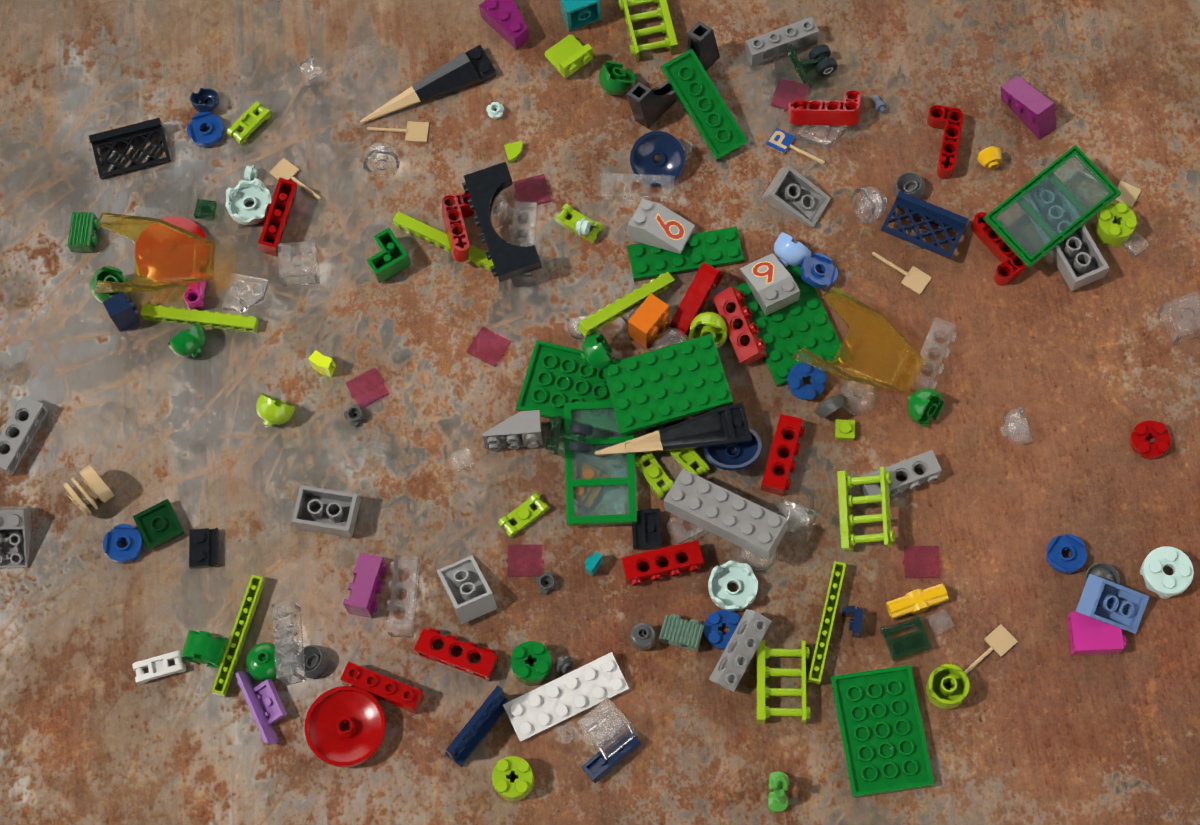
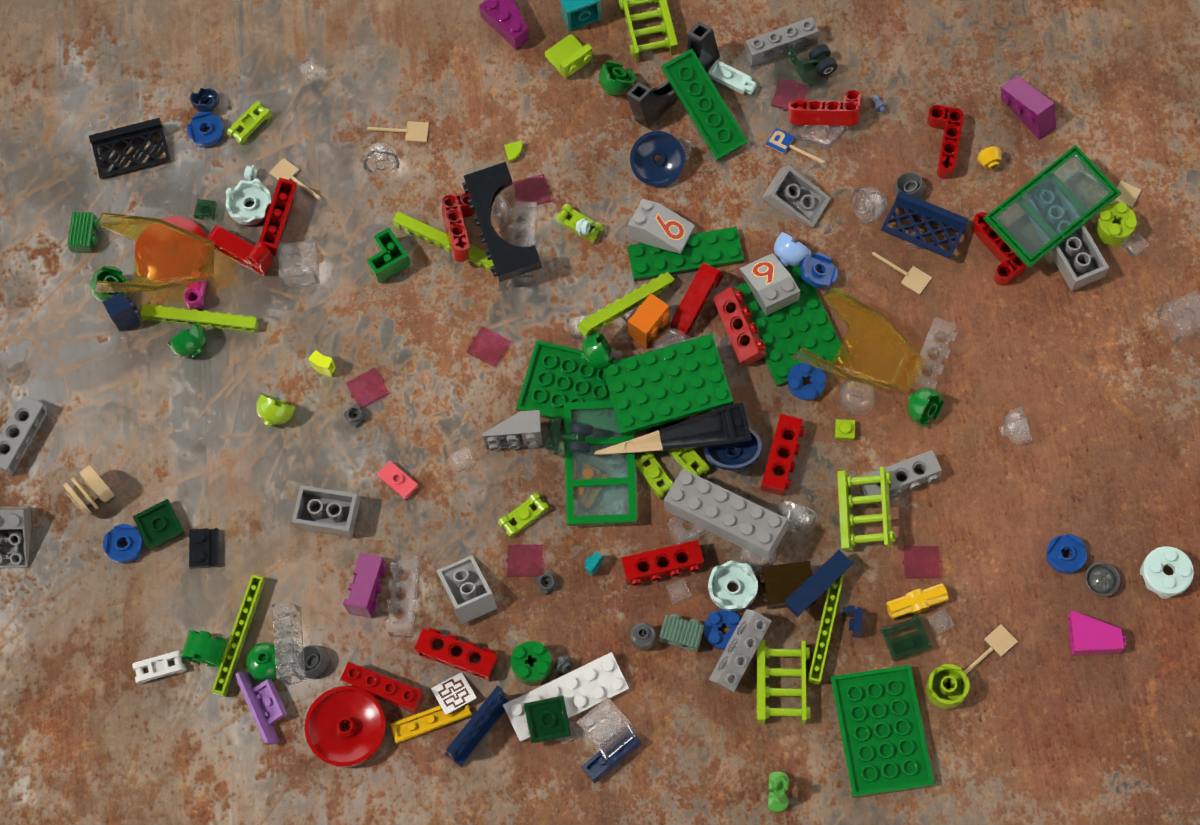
(244, 292): clear plate -> none
(254, 257): none -> red beam
(397, 480): none -> coral plate
(427, 722): none -> yellow tile
(453, 693): none -> white sticker
(461, 72): black plate -> none
(495, 114): light aqua plate -> none
(520, 787): lime brick -> none
(547, 719): none -> dark green tile
(608, 180): clear brick -> none
(647, 530): black plate -> none
(678, 591): none -> clear plate
(709, 323): lime cylinder -> none
(732, 78): none -> light aqua hinge
(782, 581): none -> dark brown panel
(818, 583): none -> dark blue tile
(830, 405): dark grey hat -> none
(1112, 603): medium blue slope -> none
(1144, 448): red plate -> none

